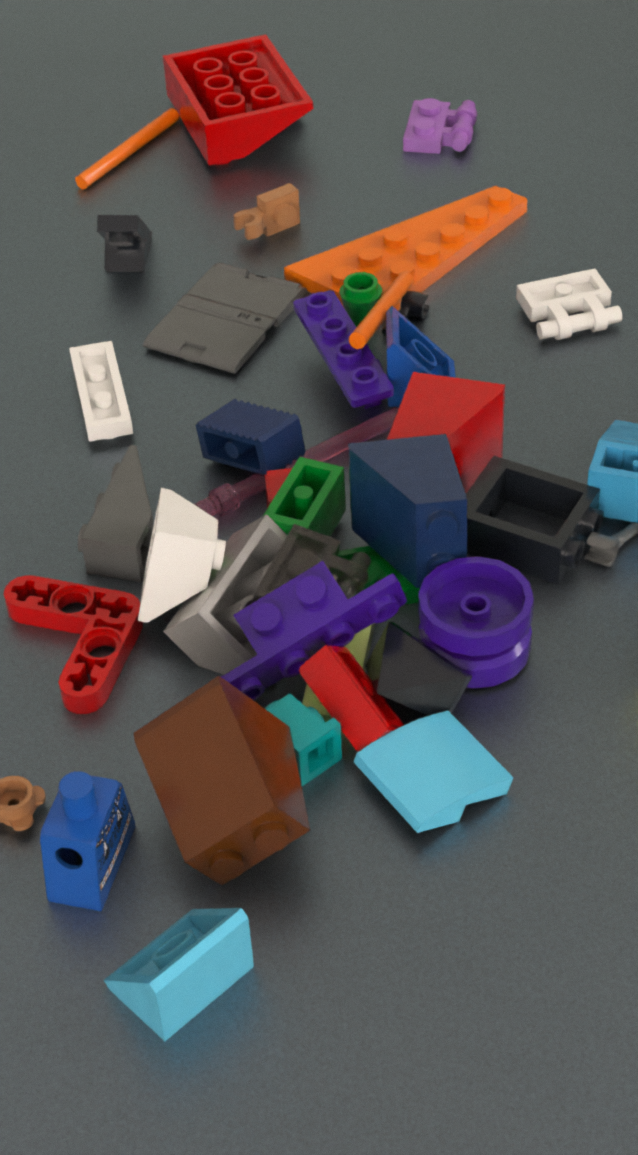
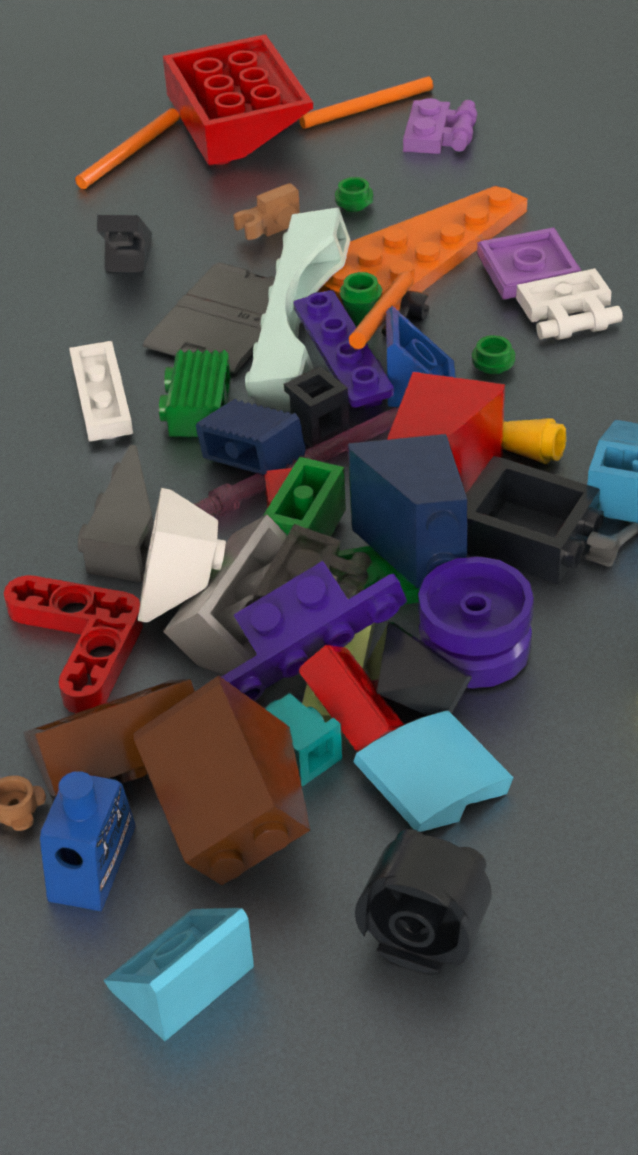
(102, 737): none -> reddish brown slope
(195, 389): none -> green brick
(310, 255): none -> light aqua arch
(319, 404): none -> black brick
(353, 194): none -> green plate
(366, 102): none -> orange bar
(424, 901): none -> black brick
(493, 355): none -> green plate
(525, 259): none -> medium lavender plate
(535, 439): none -> yellow cone

